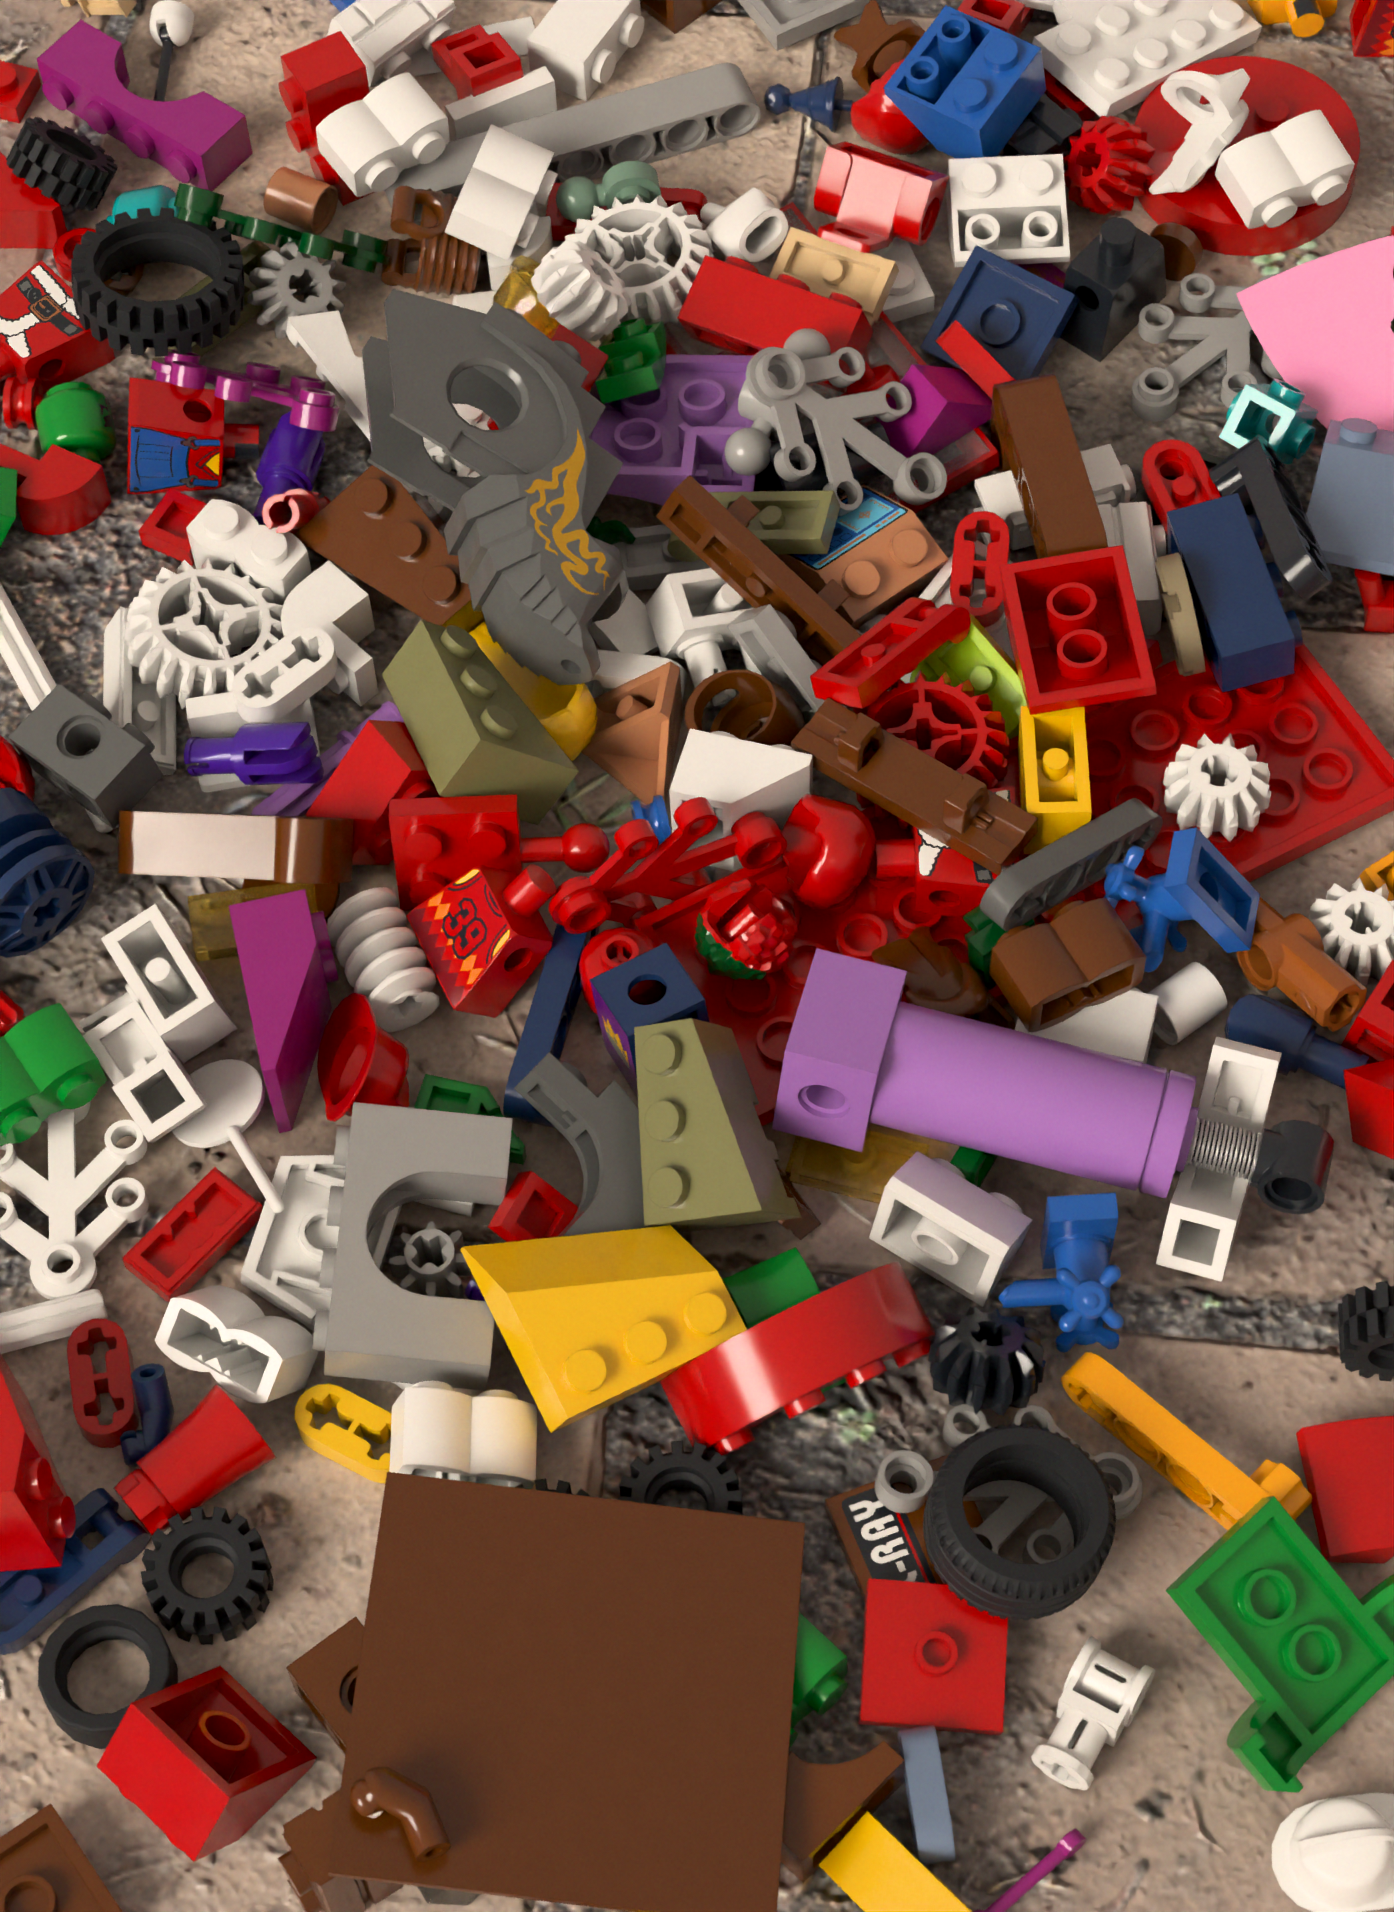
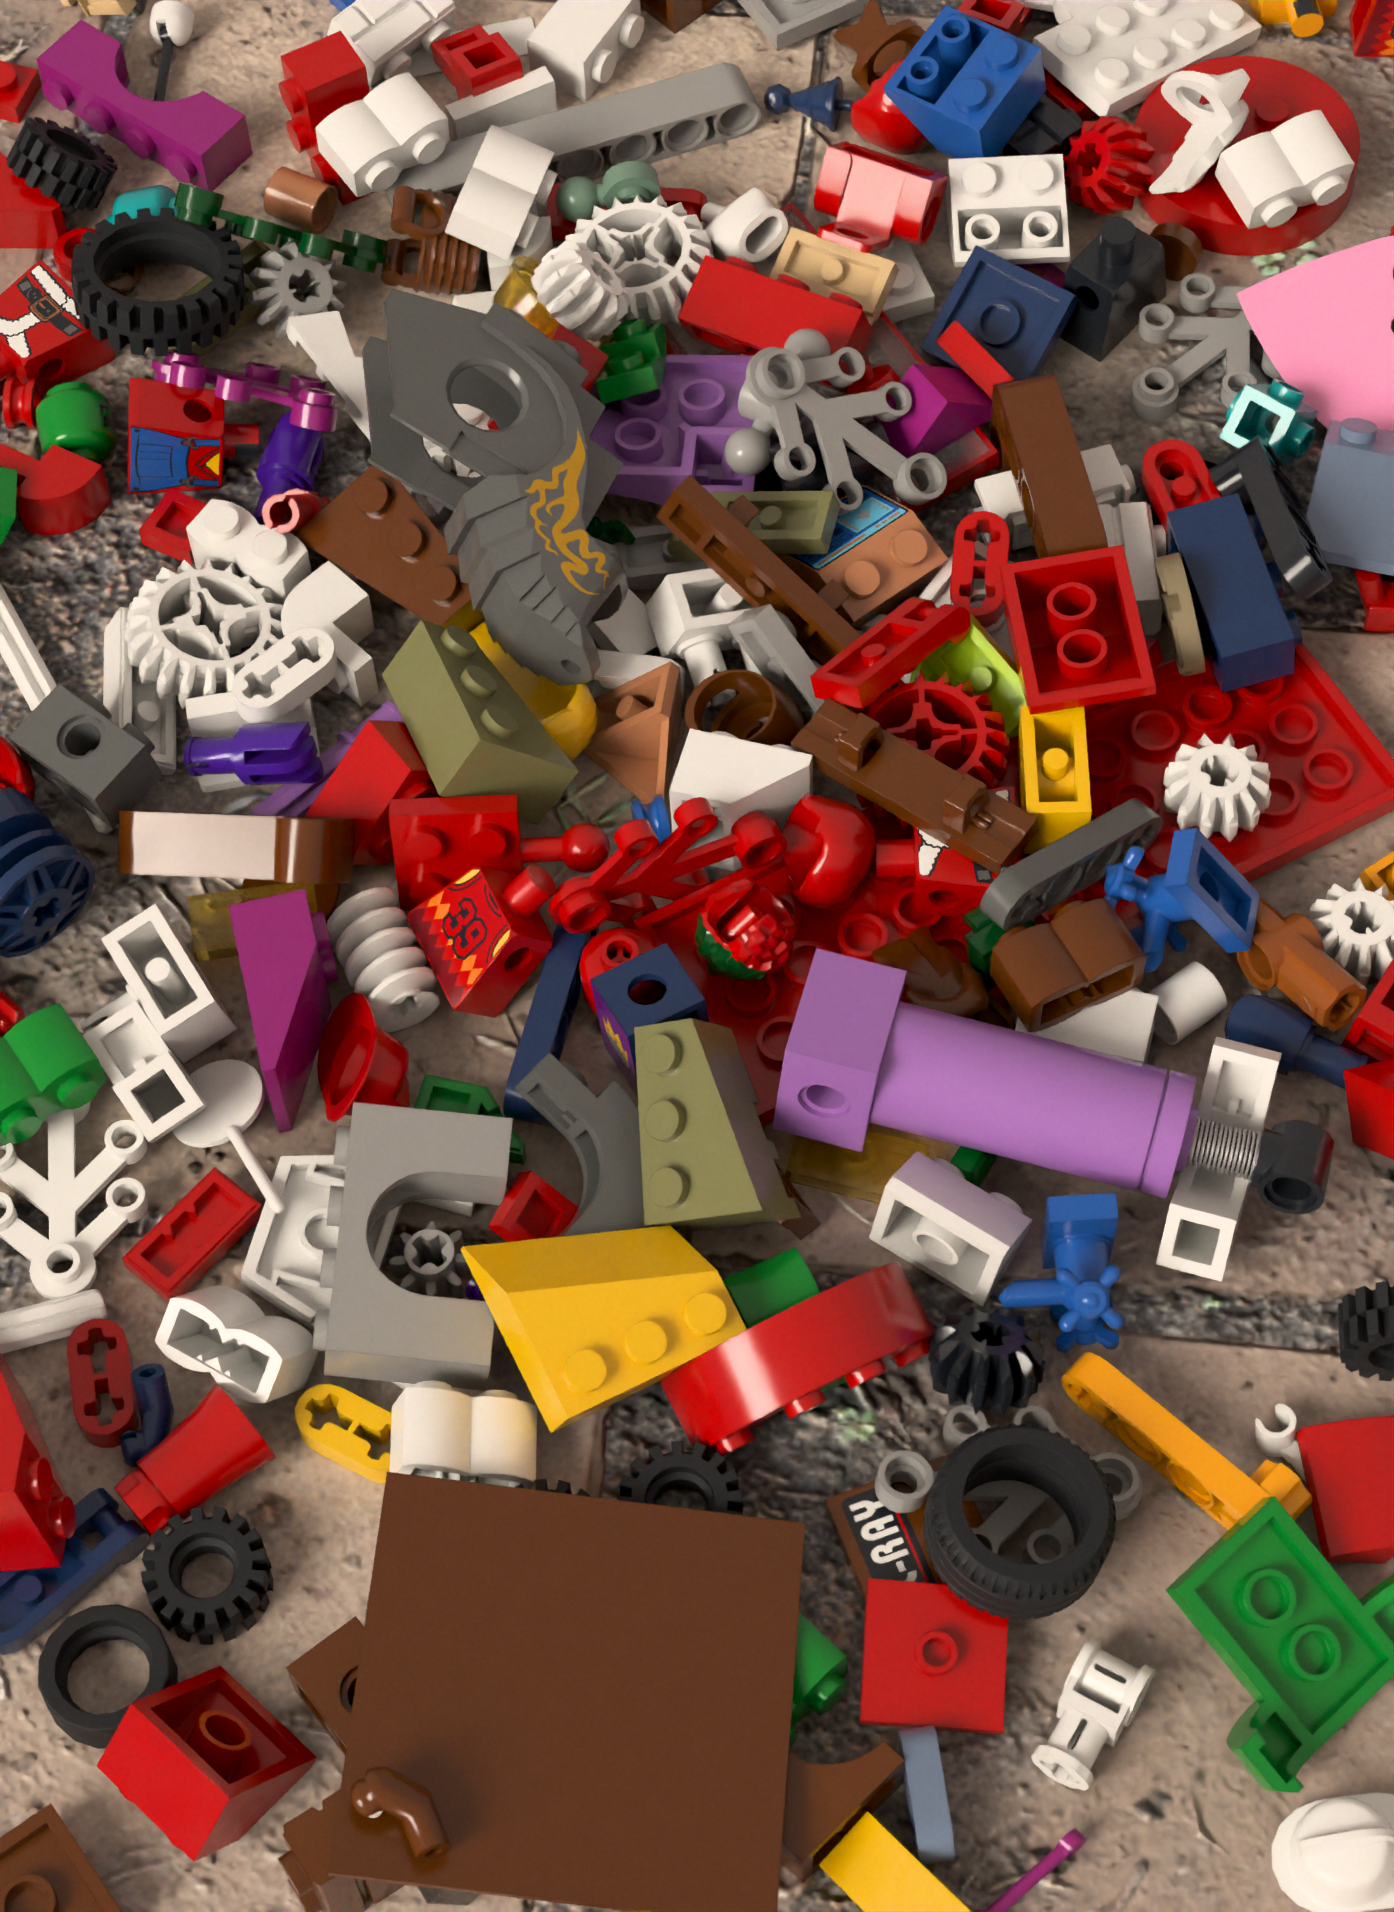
(1281, 1443): none -> white hand

